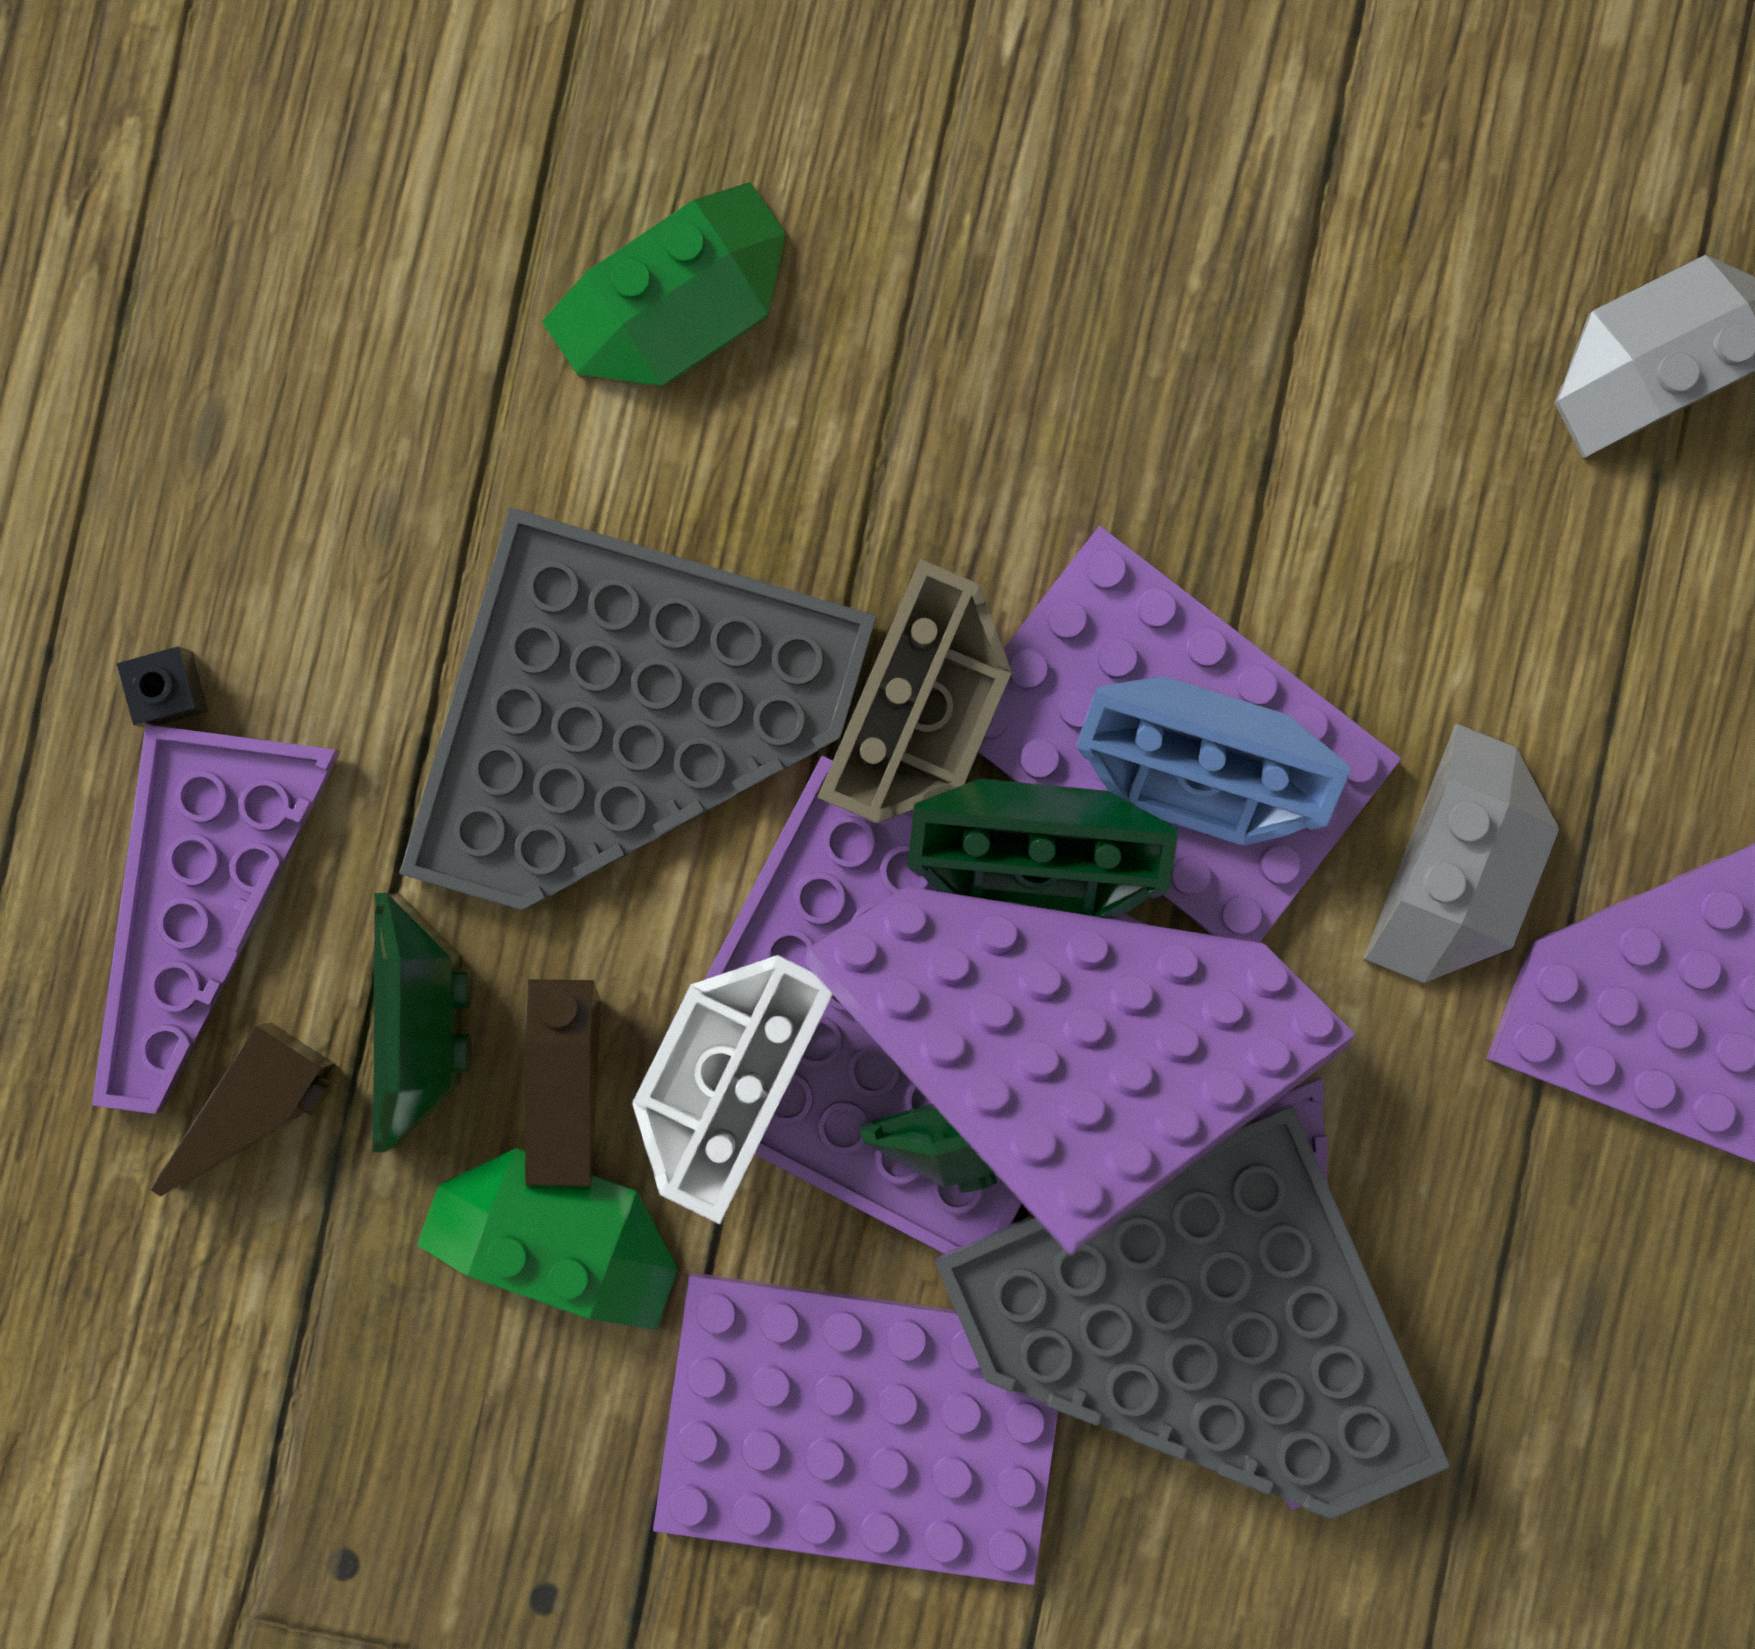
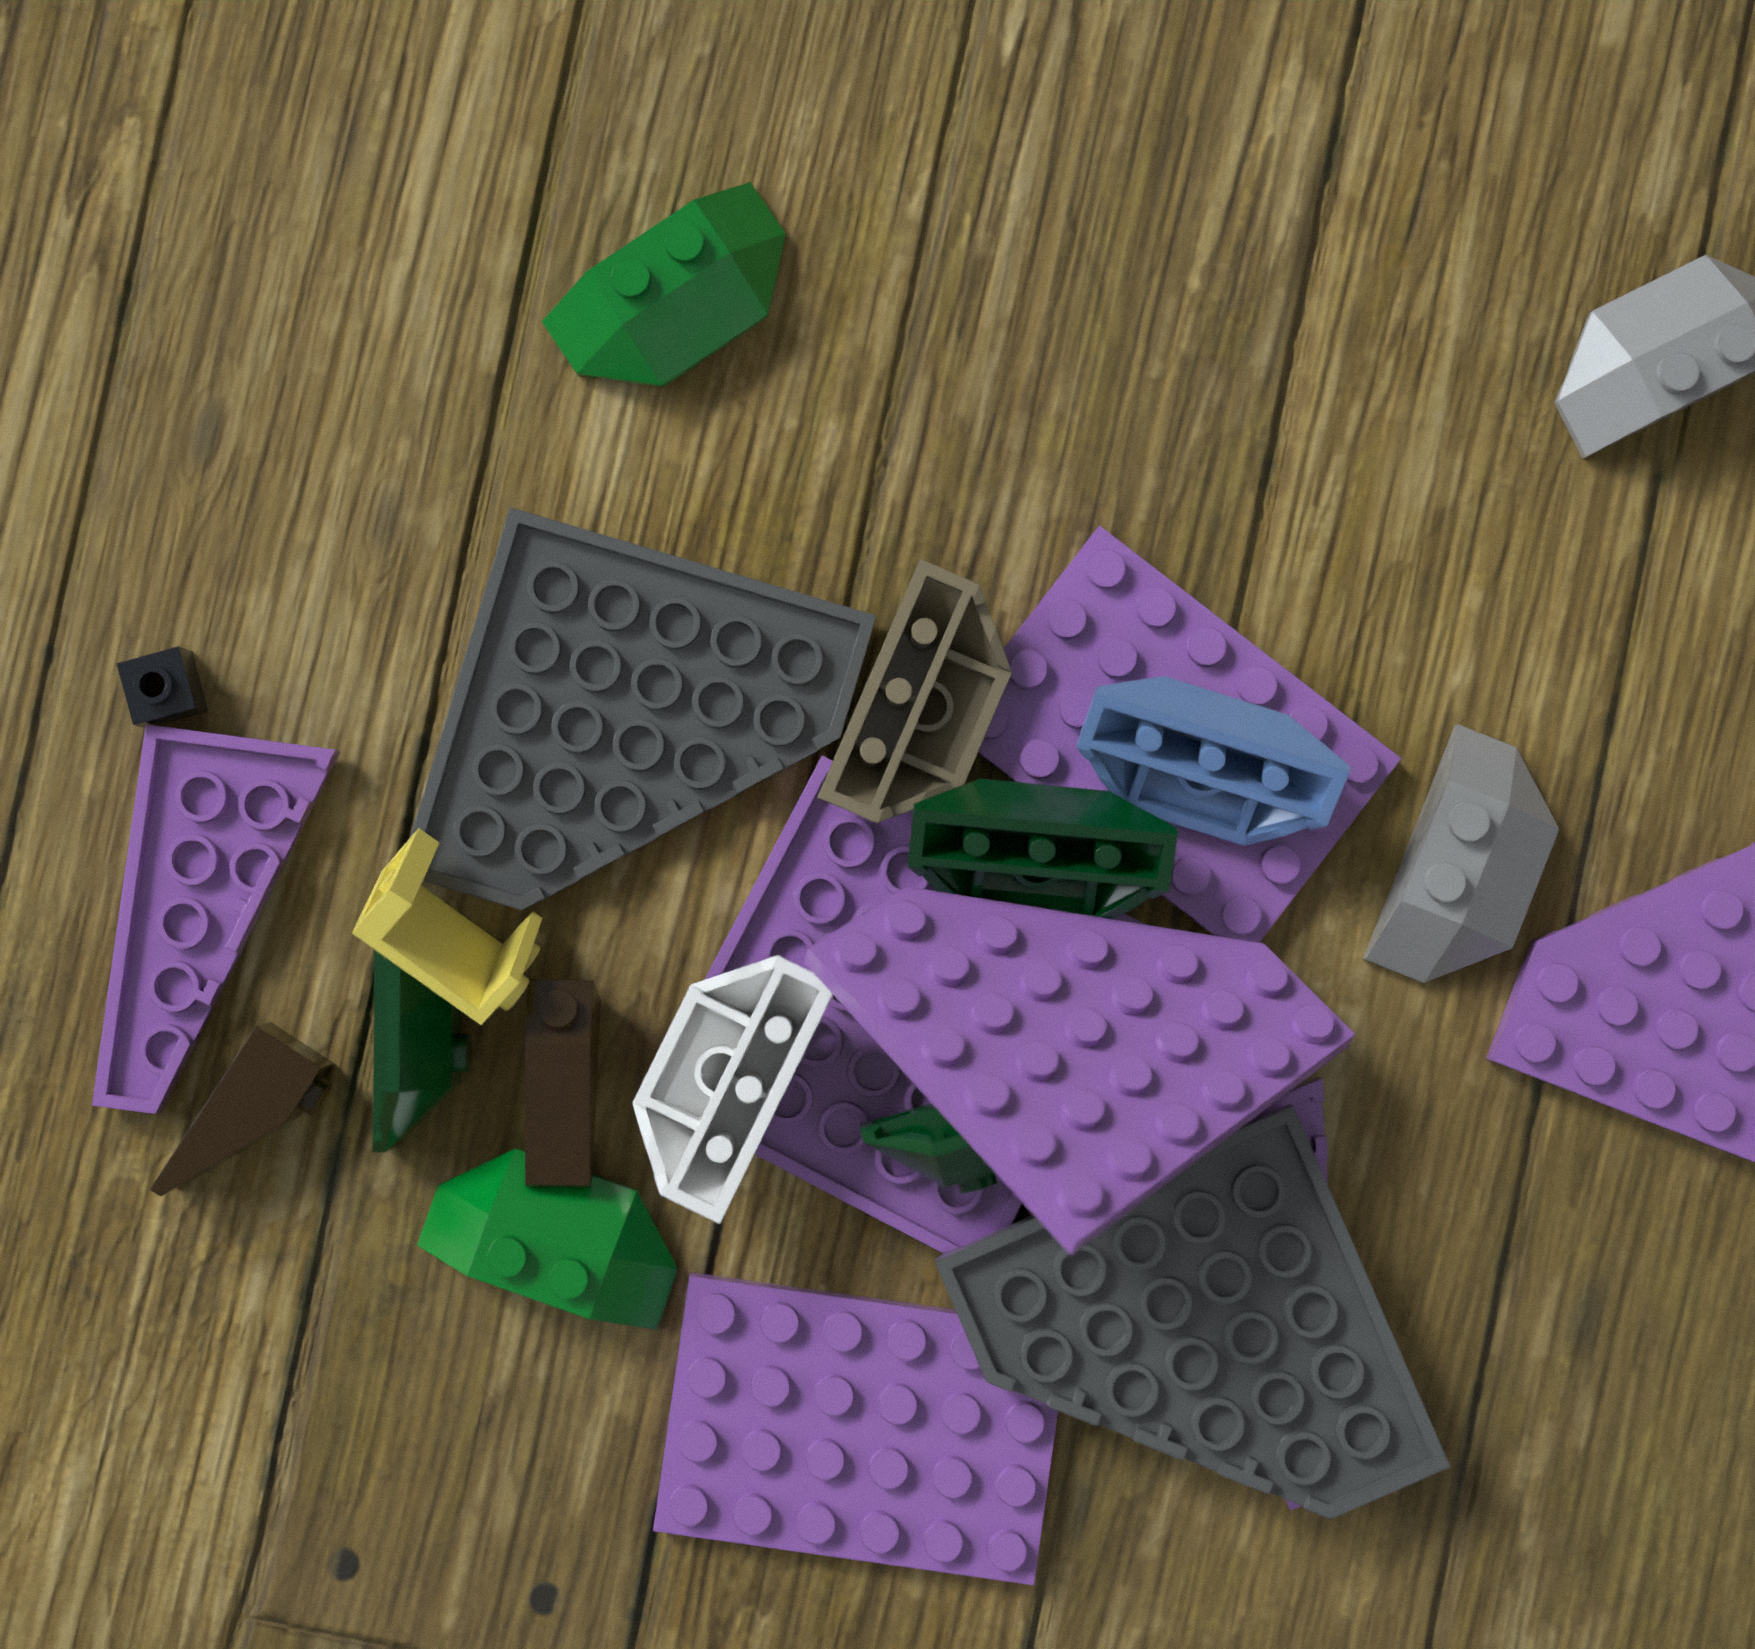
(439, 942): none -> light yellow panel

